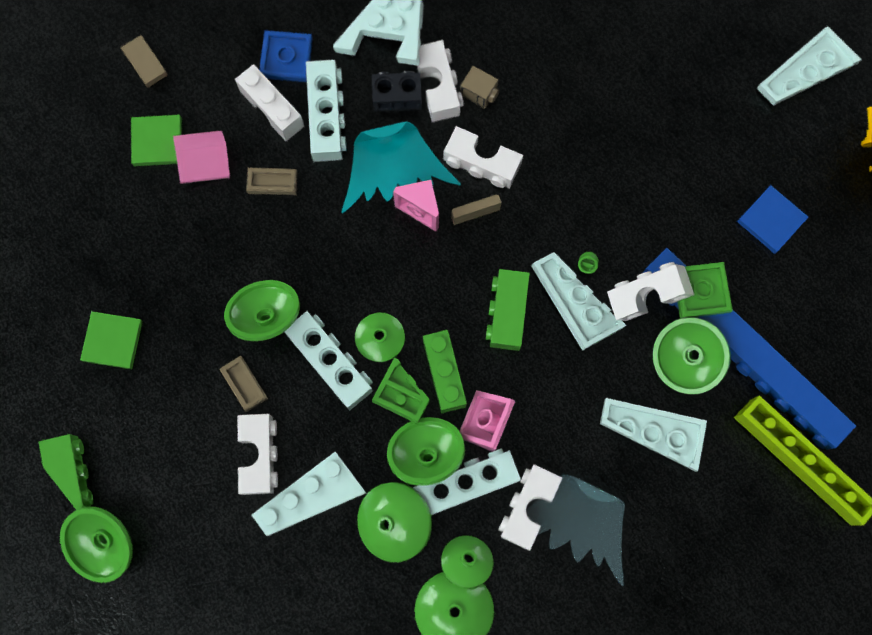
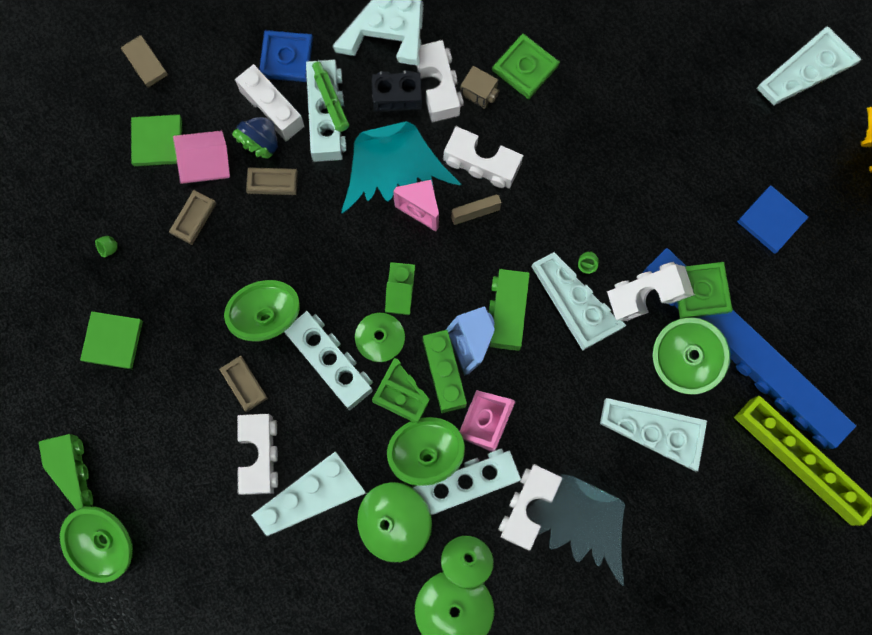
(106, 246): none -> bright green hinge
(192, 217): none -> dark tan tile
(258, 136): none -> dark blue hair
(330, 98): none -> bright green piece
(400, 288): none -> bright green slope
(470, 337): none -> light blue slope
(525, 66): none -> bright green tile

